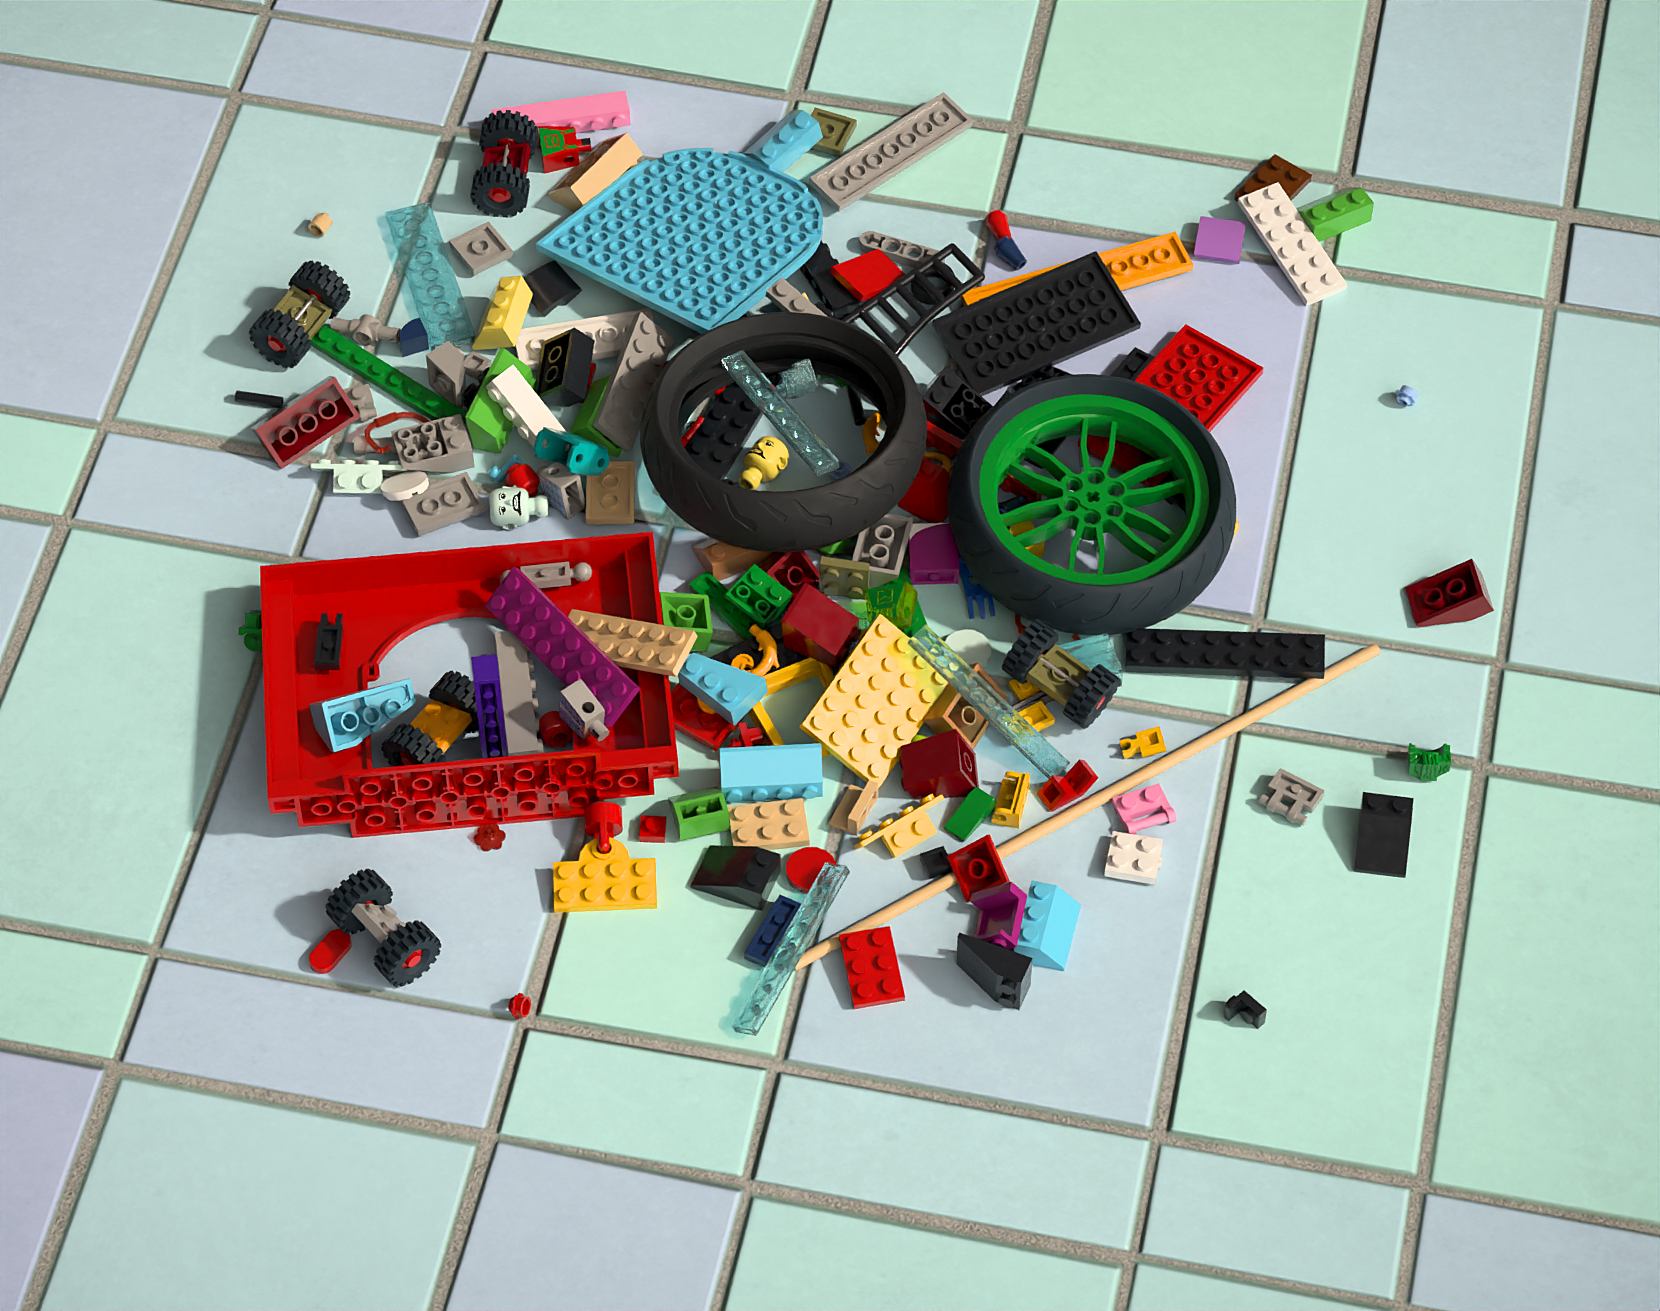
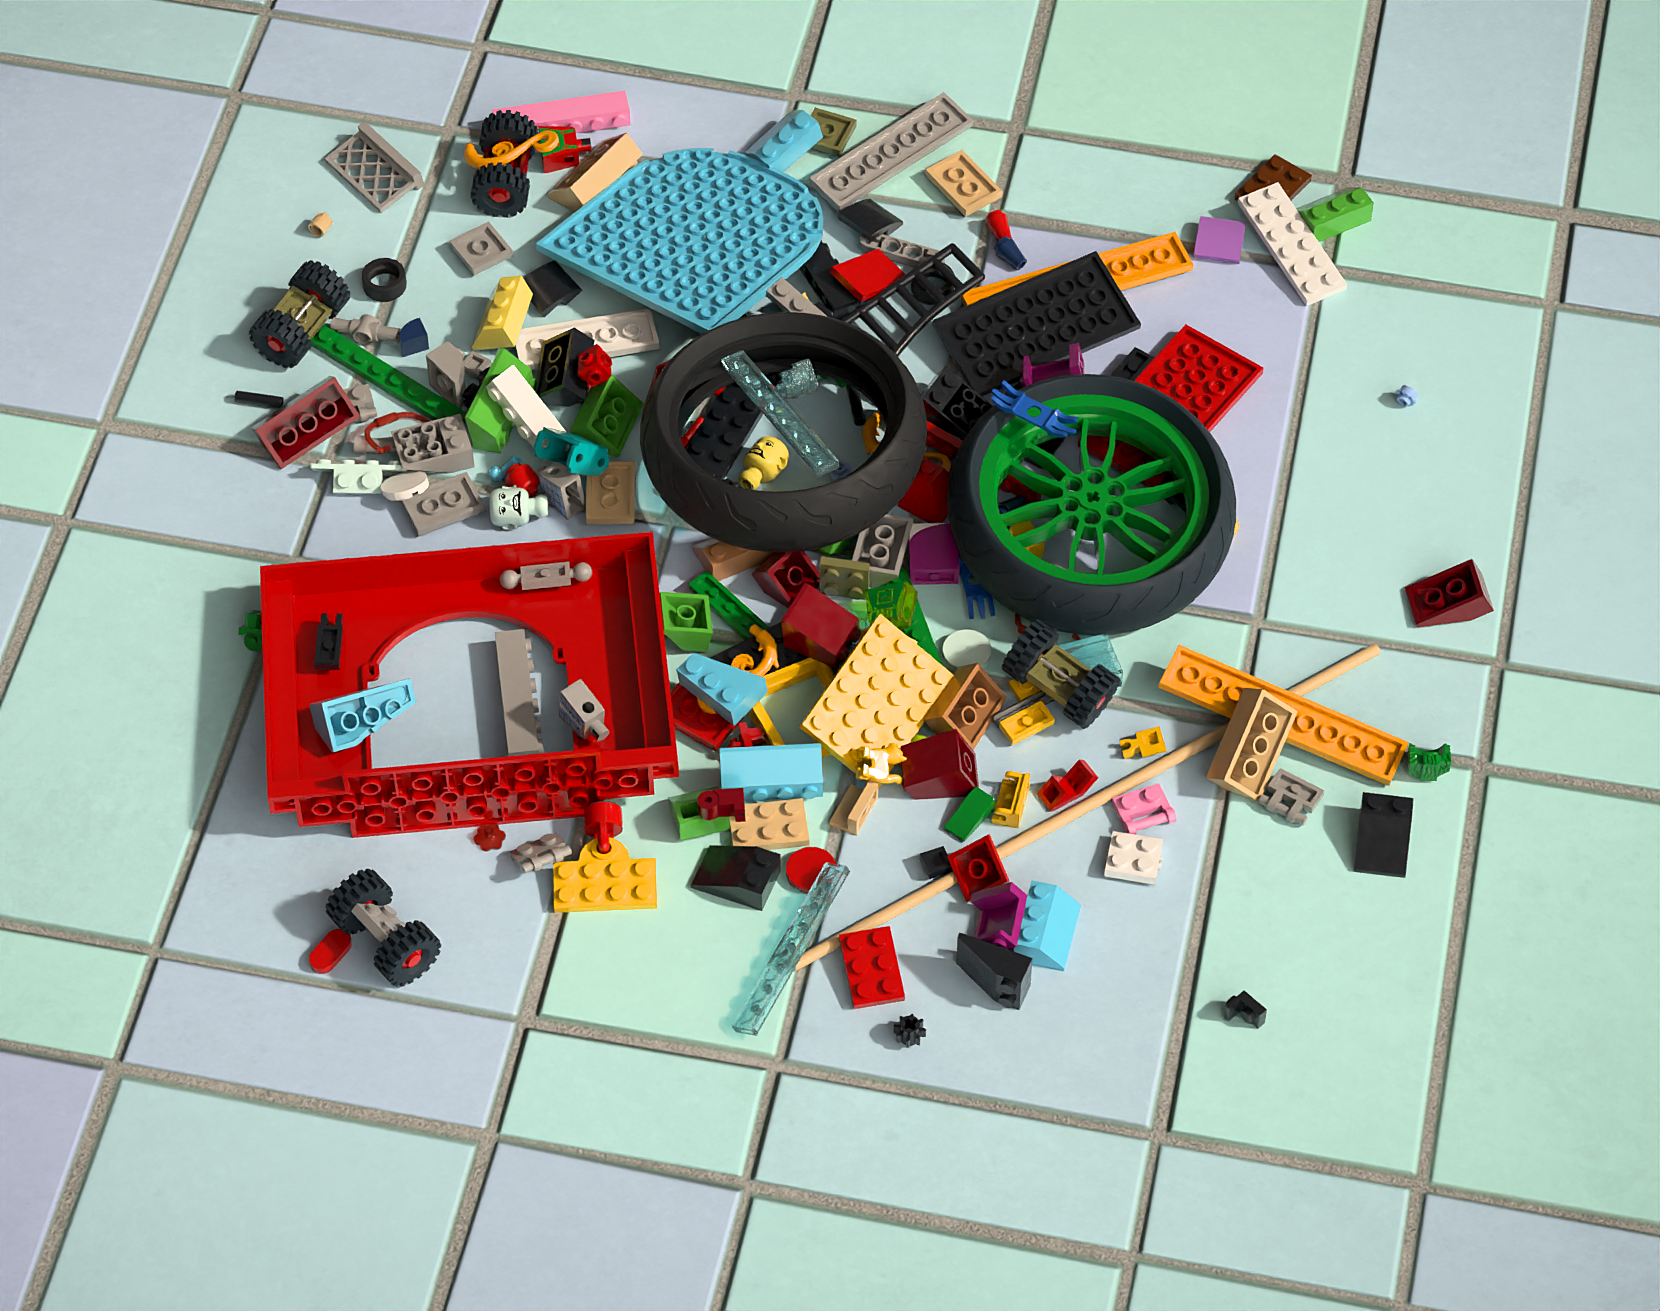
(384, 266): none -> black tyre
(391, 159): none -> light grey fence
(430, 275): clear light blue plate -> none
(437, 725): black plate -> none
(489, 706): dark purple brick -> none
(505, 152): none -> light orange plant
(519, 1006): red plate -> none
(540, 853): none -> light grey plate
(554, 730): red head -> none
(560, 643): magenta plate -> none
(594, 365): none -> red brick
(633, 375): light grey plate -> none
(637, 643): tan plate -> none
(653, 829): red plate -> none
(722, 804): none -> dark red leg
(759, 596): green slope -> none
(771, 930): dark blue plate -> none
(869, 219): none -> black slope
(877, 764): none -> yellow animal
(906, 831): yellow bracket -> none
(909, 1030): none -> black gear
(963, 183): none -> tan plate
(988, 702): clear light blue plate -> none
(1020, 403): none -> blue piece
(1070, 366): none -> magenta panel
(1226, 653): black plate -> none
(1251, 743): none -> tan slope
(1313, 729): none -> light orange plate

